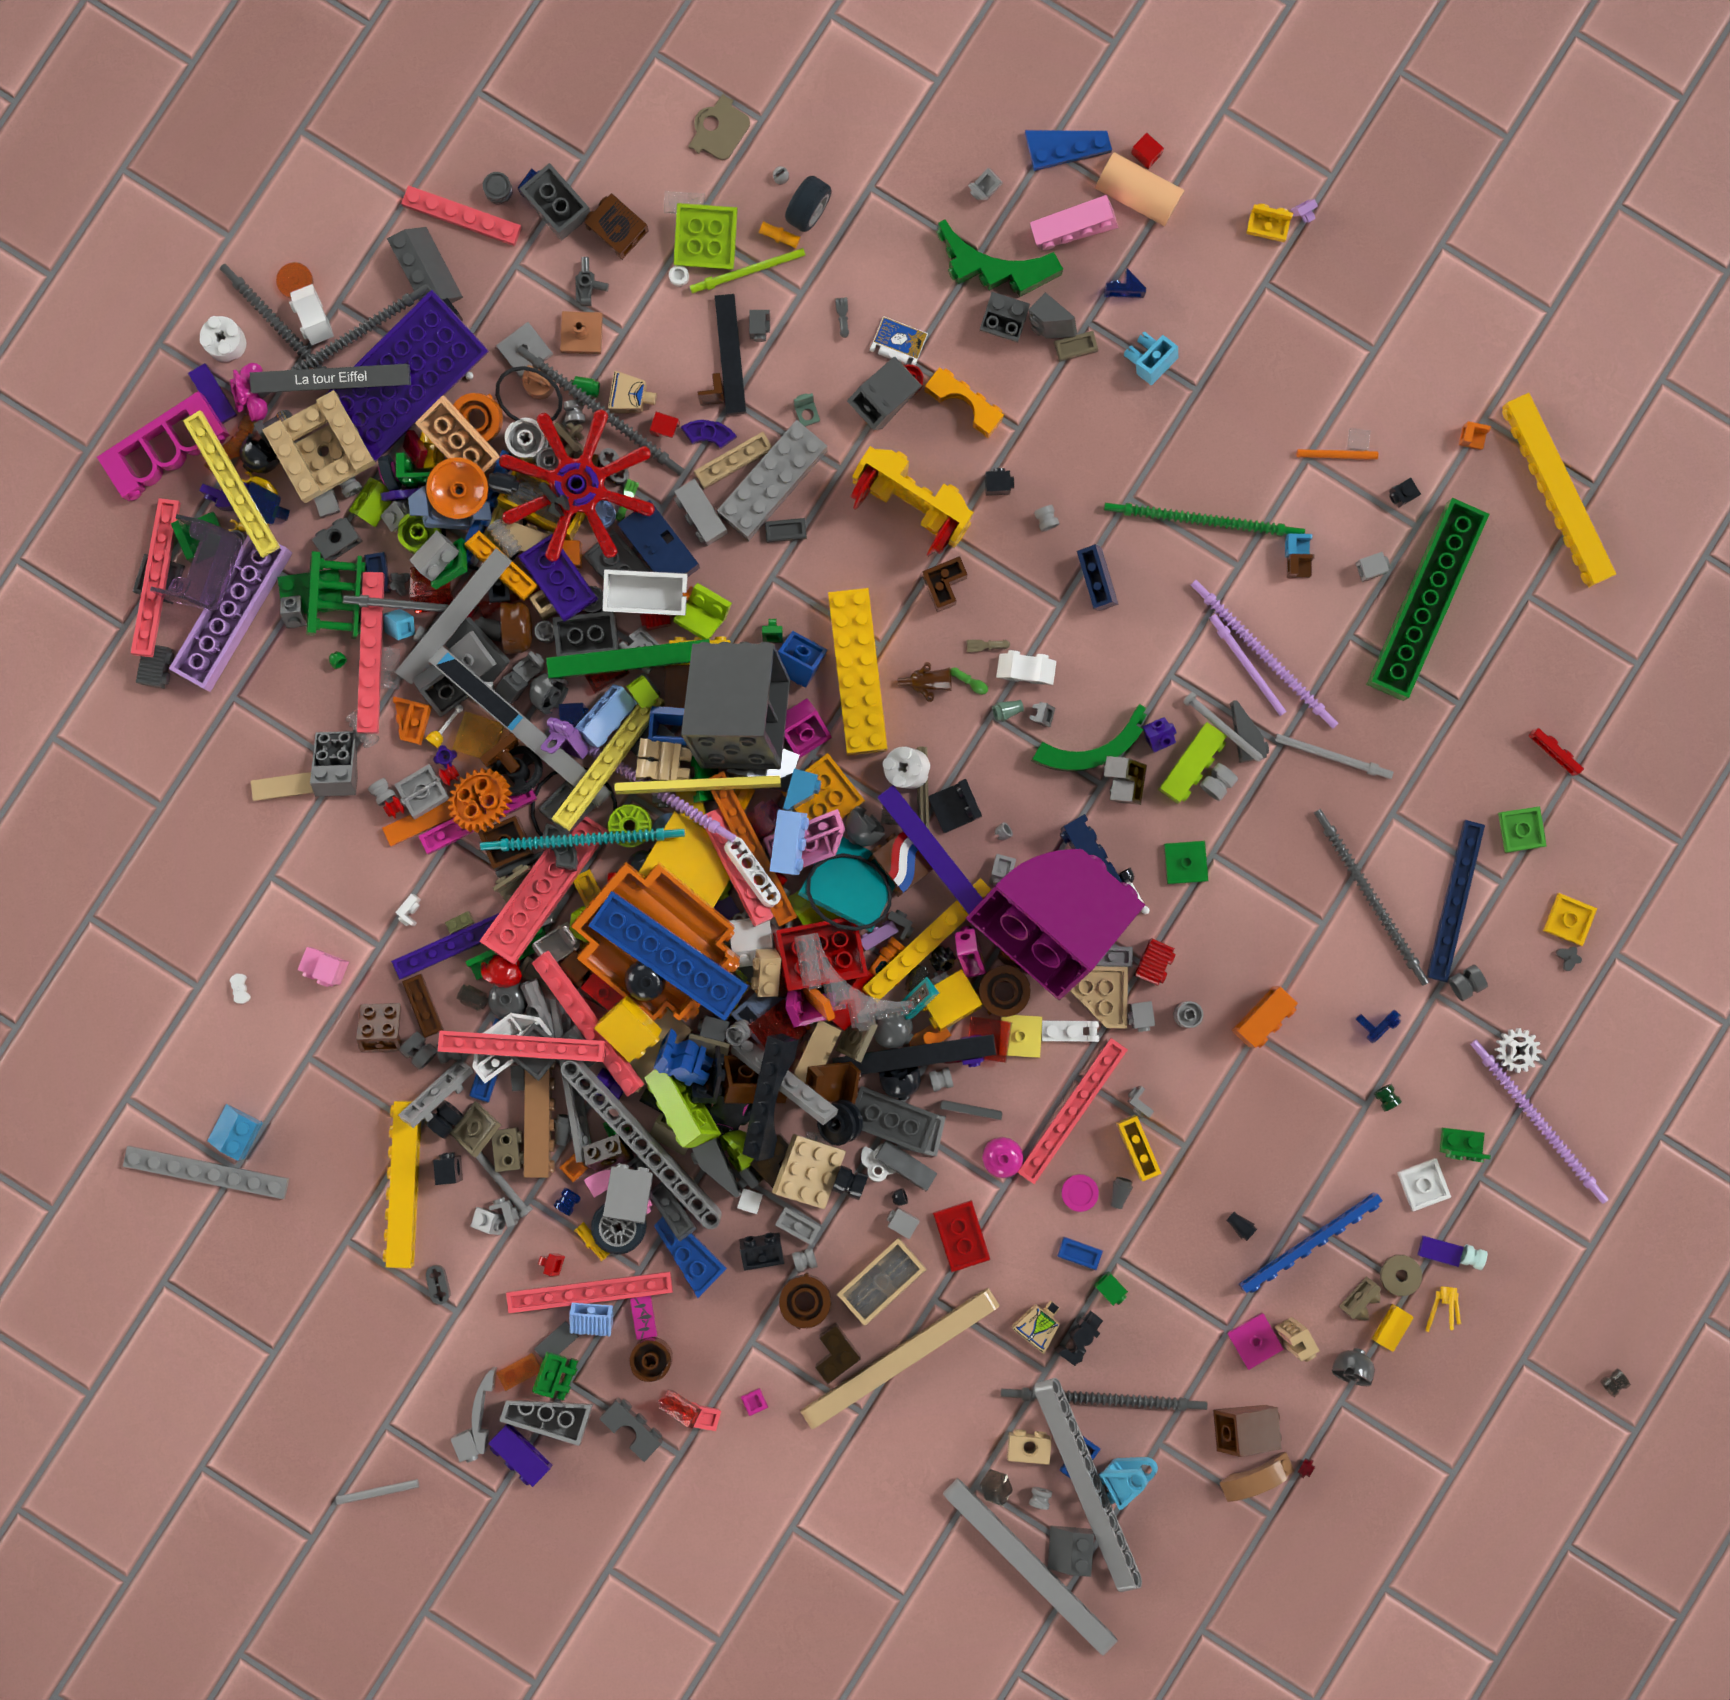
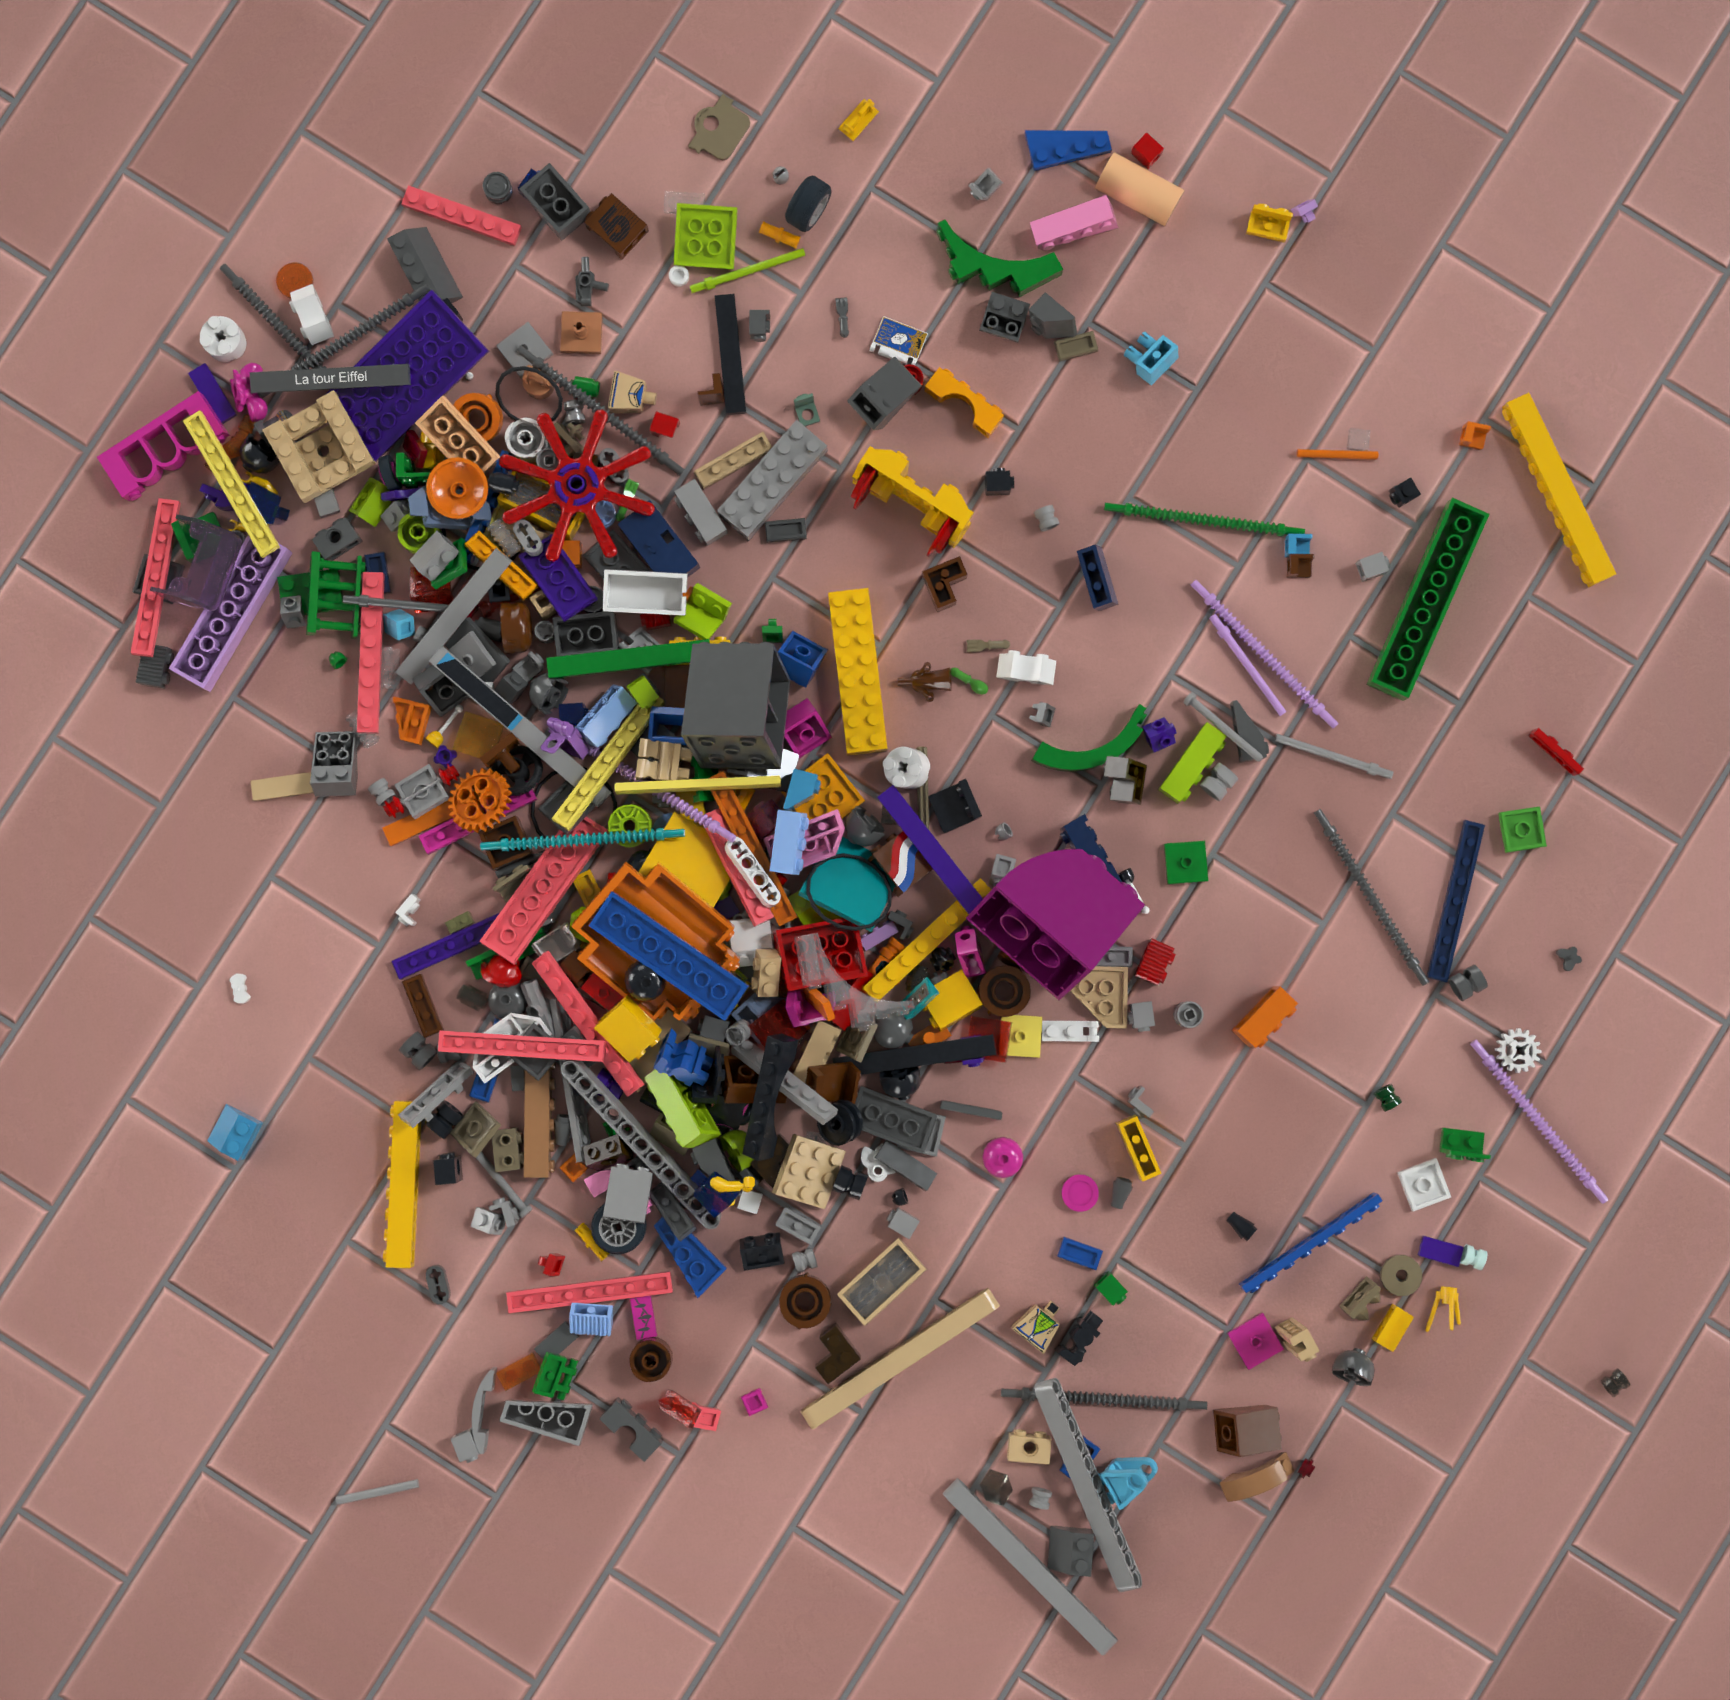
(206, 1172): light grey plate -> none
(322, 966): bright pink brick -> none
(350, 487): light grey wheel -> none
(379, 1027): reddish brown bracket -> none
(398, 583): dark grey piece -> none
(520, 1455): dark purple brick -> none
(524, 540): none -> light grey beam
(563, 500): pearl dark grey bar -> none
(565, 856): dark grey tile -> none
(567, 1201): clear blue wheel -> none
(603, 680): clear red tile -> none
(708, 431): dark purple tile -> none
(717, 1192): none -> clear blue torso
(859, 119): none -> yellow hinge
(941, 1079): light grey wheel -> none
(961, 1236): red tile -> none
(1005, 710): sand green cone -> none
(1072, 1110): coral plate -> none
(1130, 288): clear blue slope -> none
(1391, 1021): clear blue piece -> none
(1570, 919): yellow tile -> none

